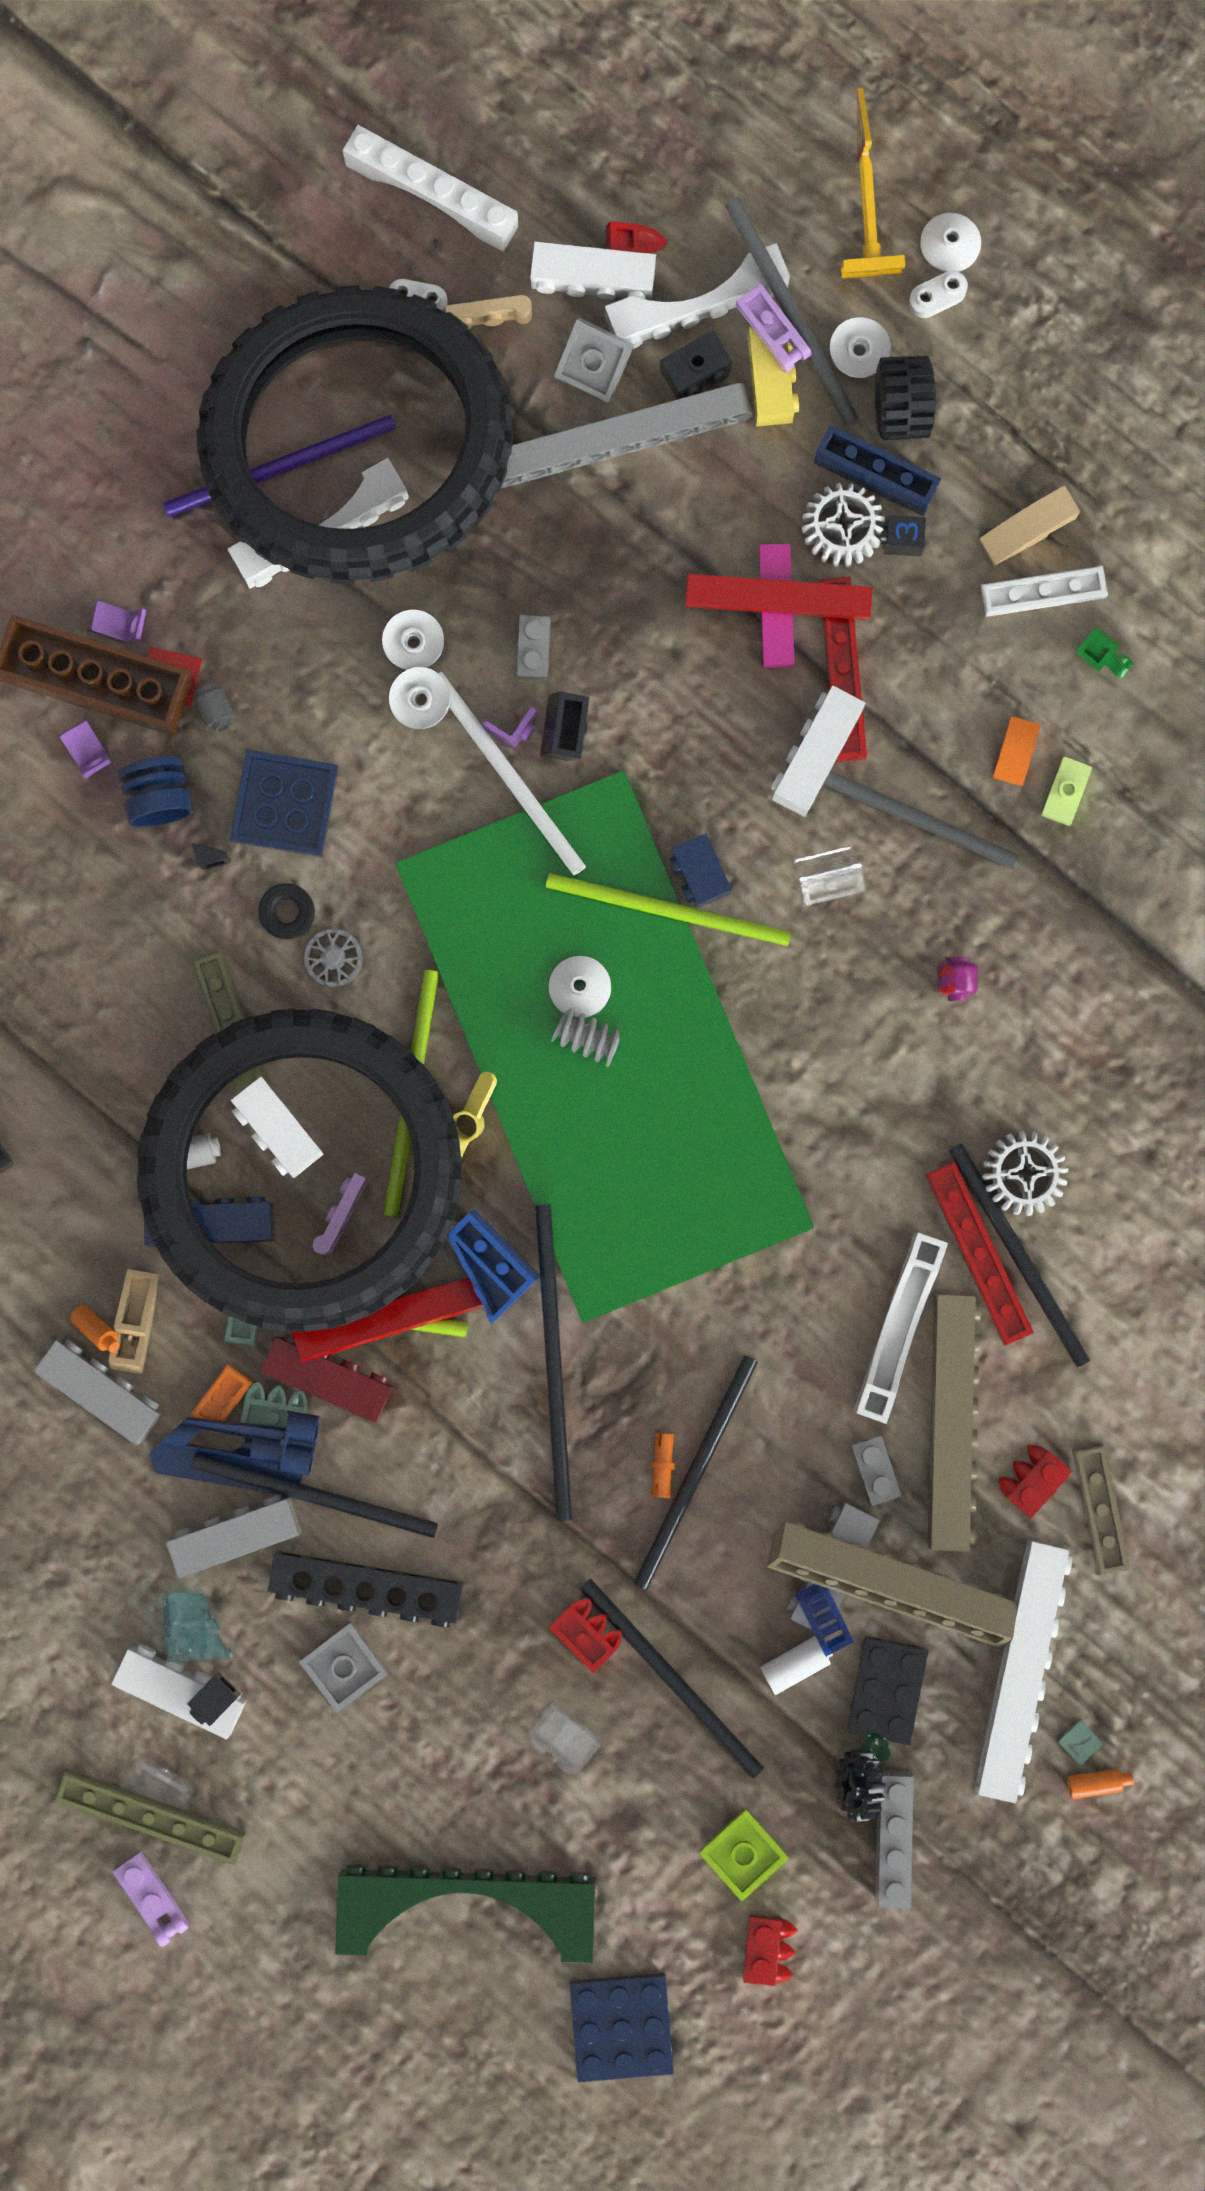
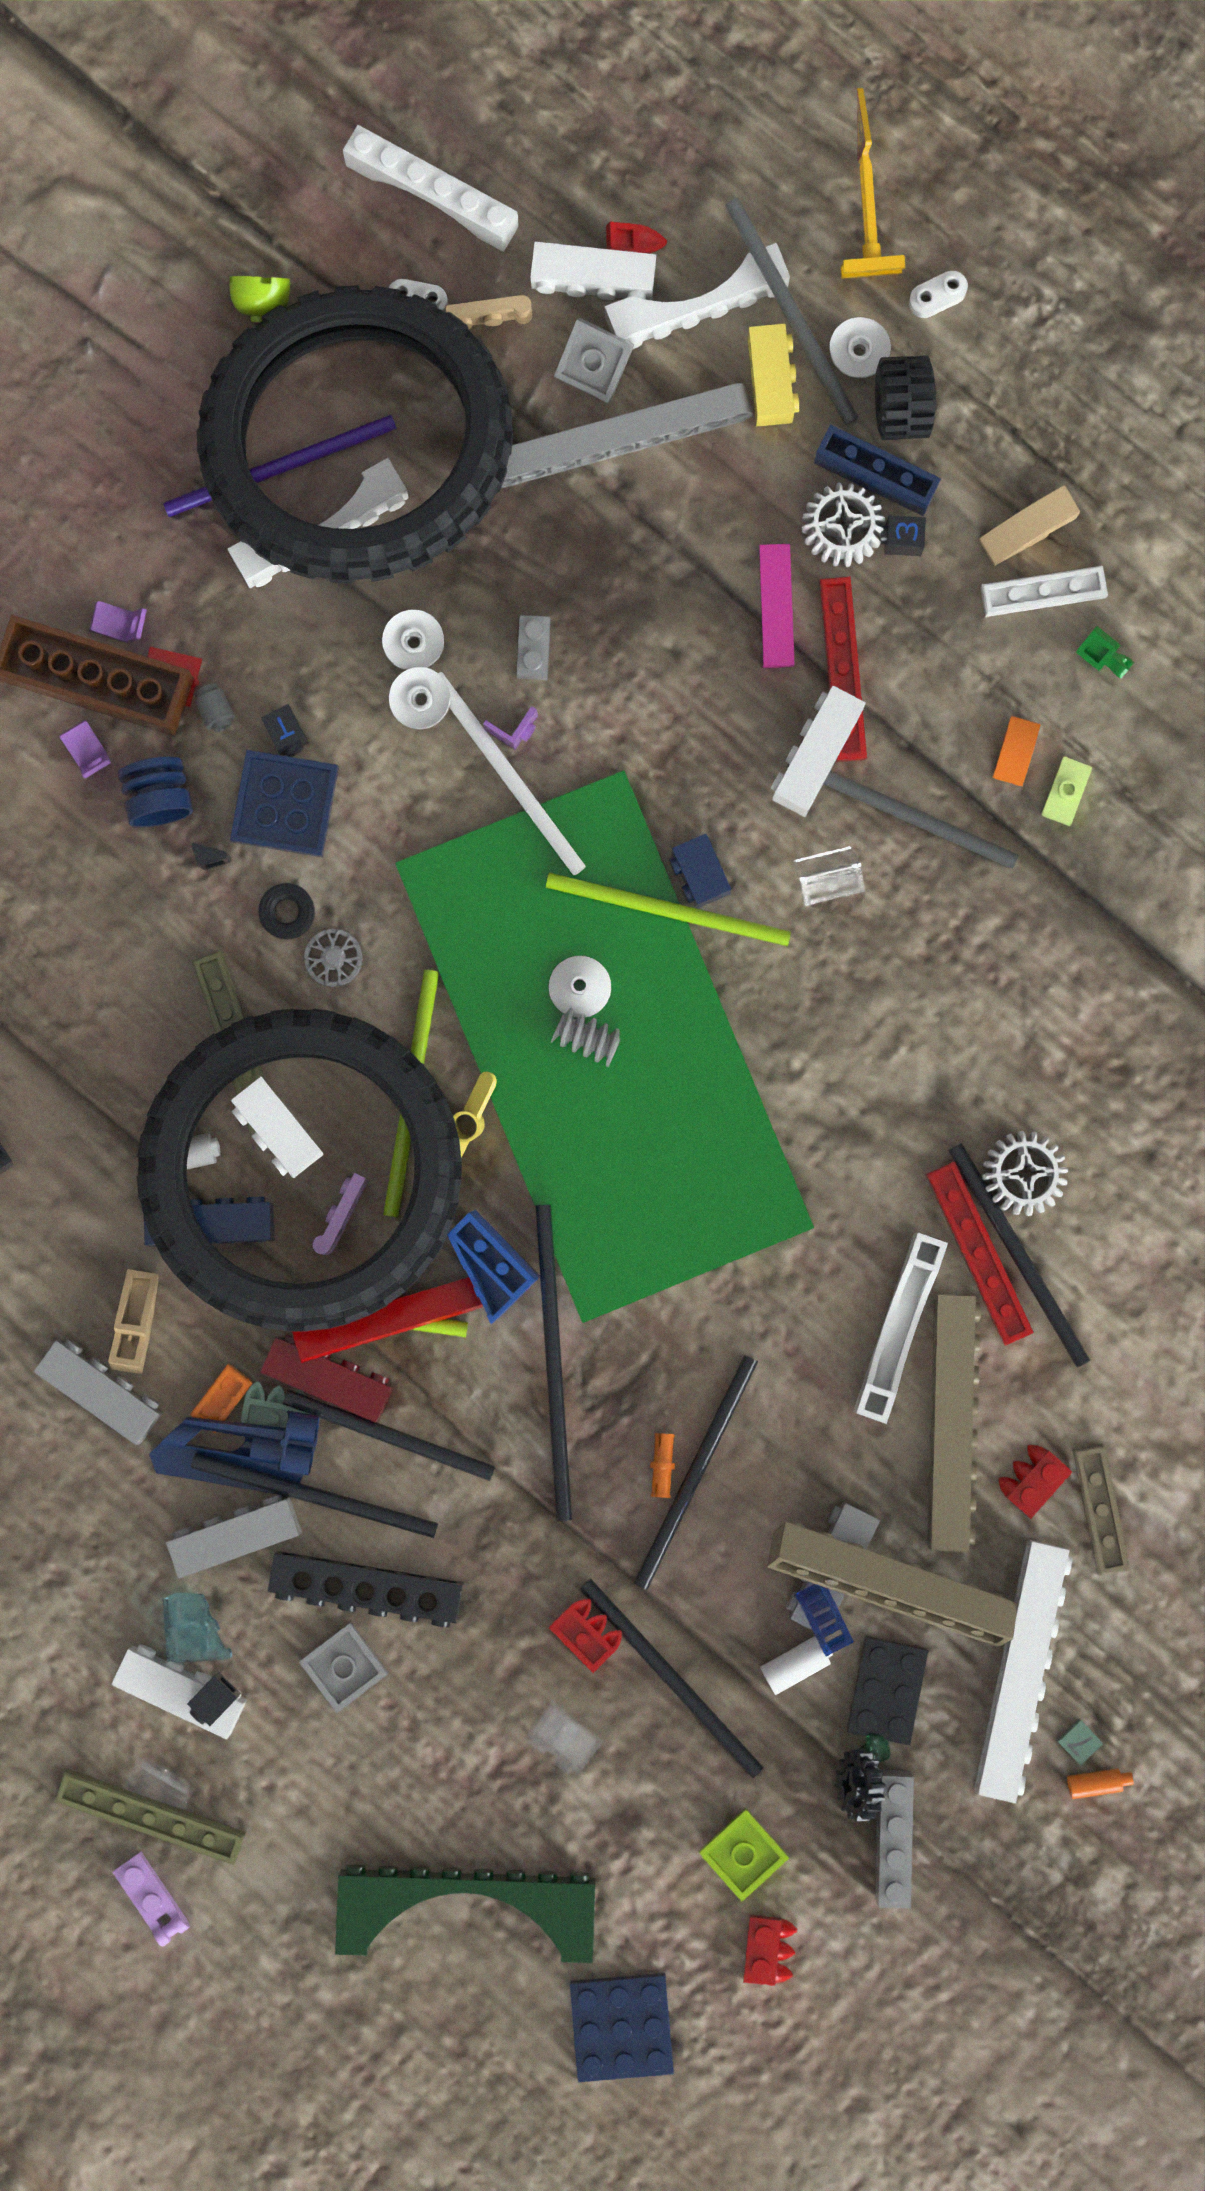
(94, 1328): orange cylinder -> none
(241, 1332): sand green tile -> none
(258, 295): none -> lime cylinder
(285, 731): none -> black brick
(389, 1435): none -> black piece
(565, 726): black brick -> none
(696, 366): black brick -> none
(773, 327): lavender plate -> none
(779, 596): red tile -> none
(876, 1470): light grey plate -> none
(950, 255): white dish -> none
(957, 978): magenta head -> none

